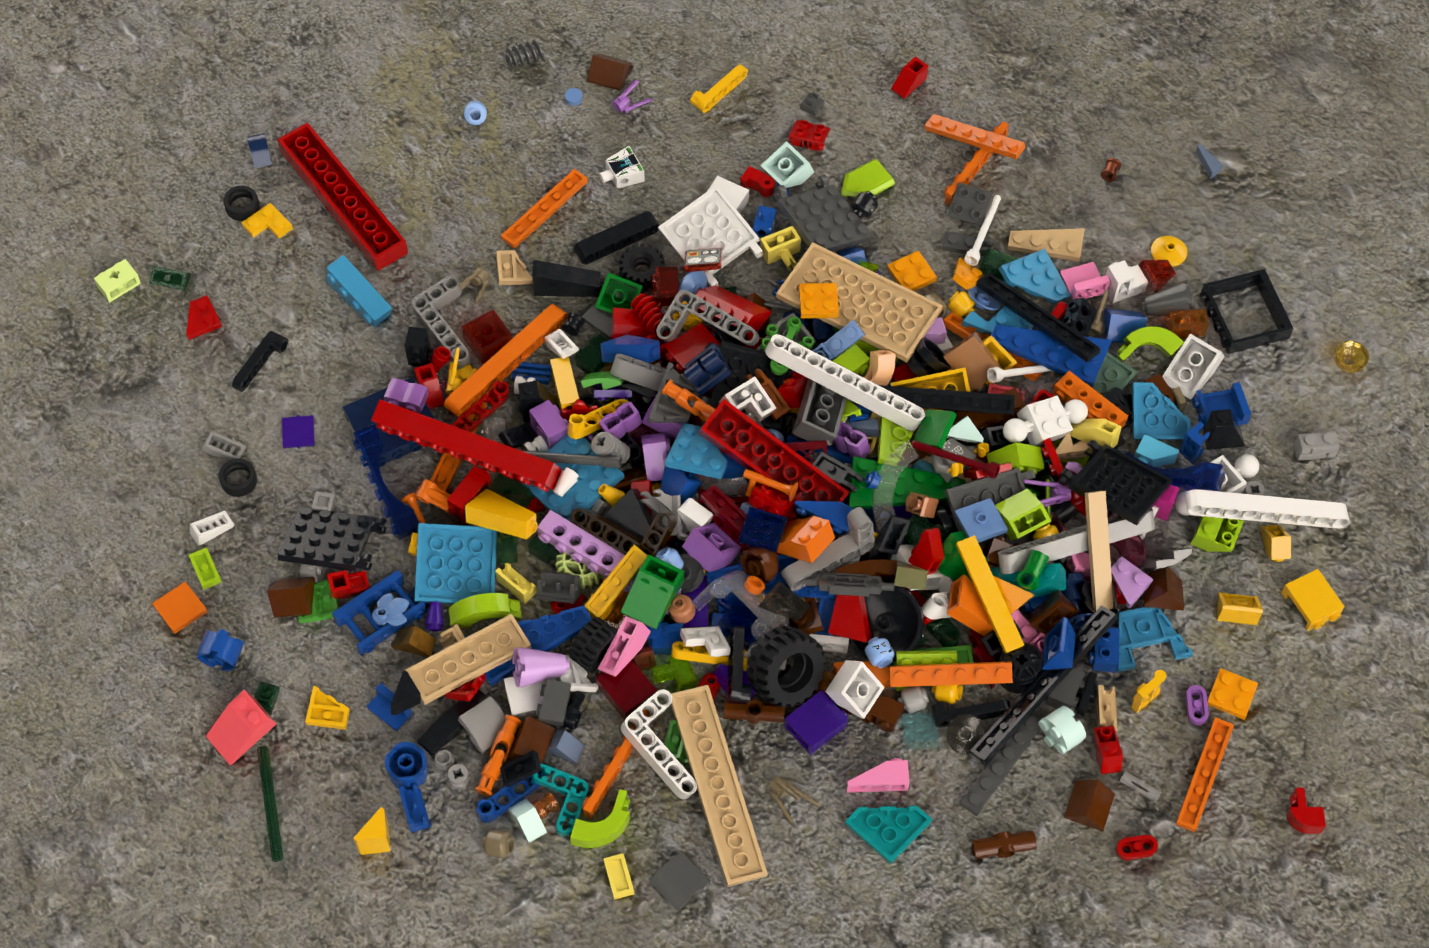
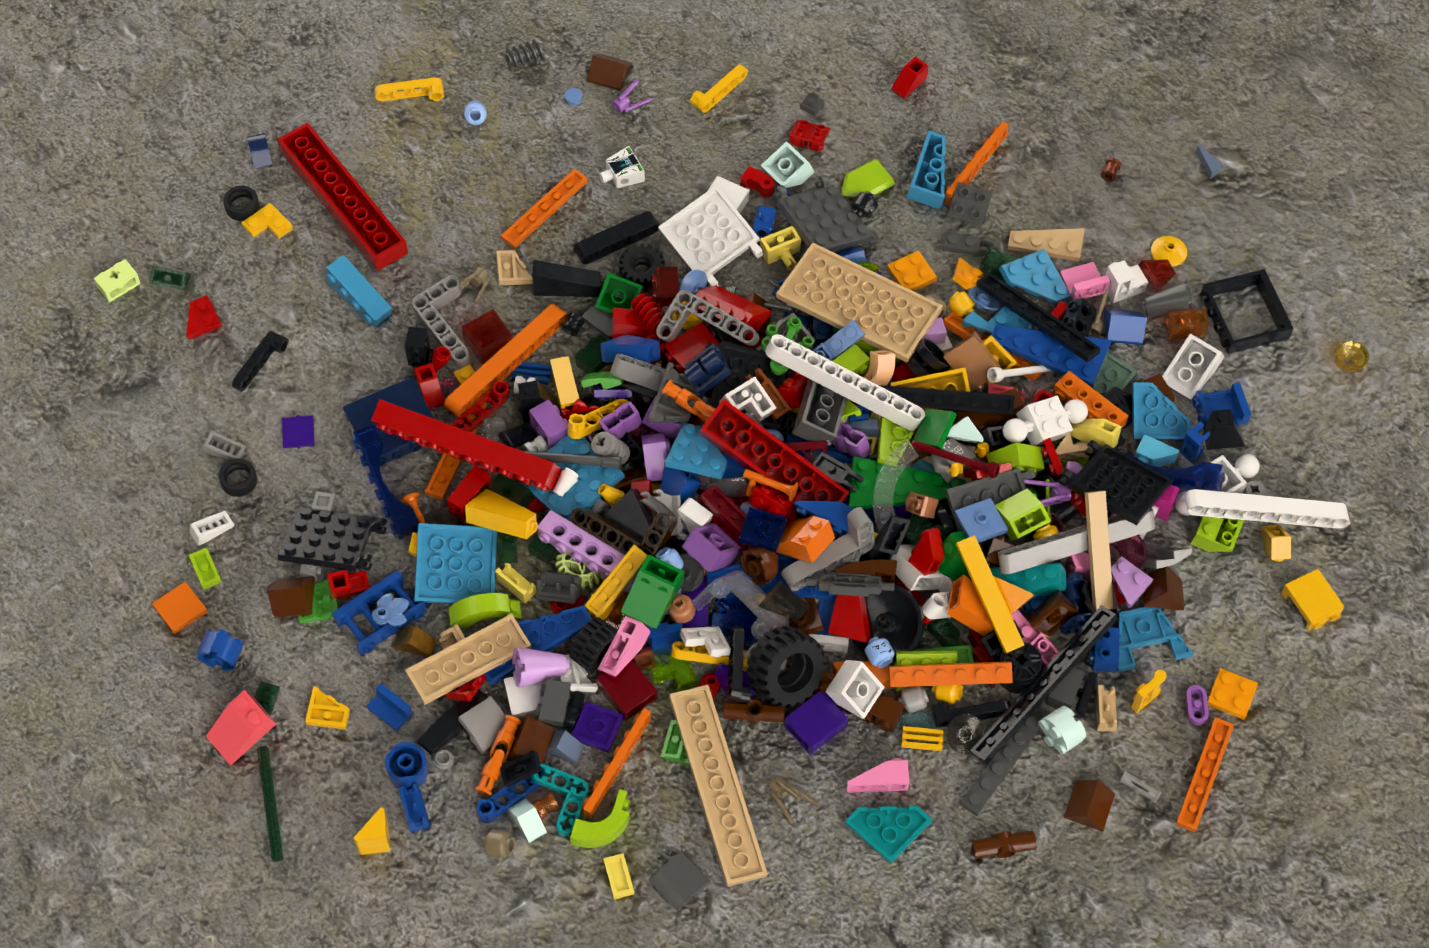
(406, 395): medium lavender brick -> none
(406, 695): black slope -> none
(430, 493): orange piece -> none
(431, 86): none -> yellow beam
(434, 618): dark purple cone -> none
(453, 383): yellow plant -> none
(458, 781): light grey wheel -> none
(560, 344): white slope -> none
(597, 727): none -> dark purple plate
(656, 746): white beam -> none
(703, 259): tile -> none
(754, 585): orange tile -> none
(818, 300): light orange plate -> none
(872, 480): blue plate -> none
(910, 576): olive slope -> none
(920, 737): none -> yellow tile
(928, 178): none -> dark azure wedge
(973, 256): white piece -> none
(975, 136): orange plate -> none
(1034, 568): green piece -> none
(1059, 646): blue slope -> none
(1108, 750): red slope -> none
(1135, 847): red plate -> none
(1158, 337): lime arch -> none
(1180, 400): dark tan tile -> none
(1238, 608): yellow slope -> none
(1303, 818): red brick -> none
(1316, 445): light grey brick -> none

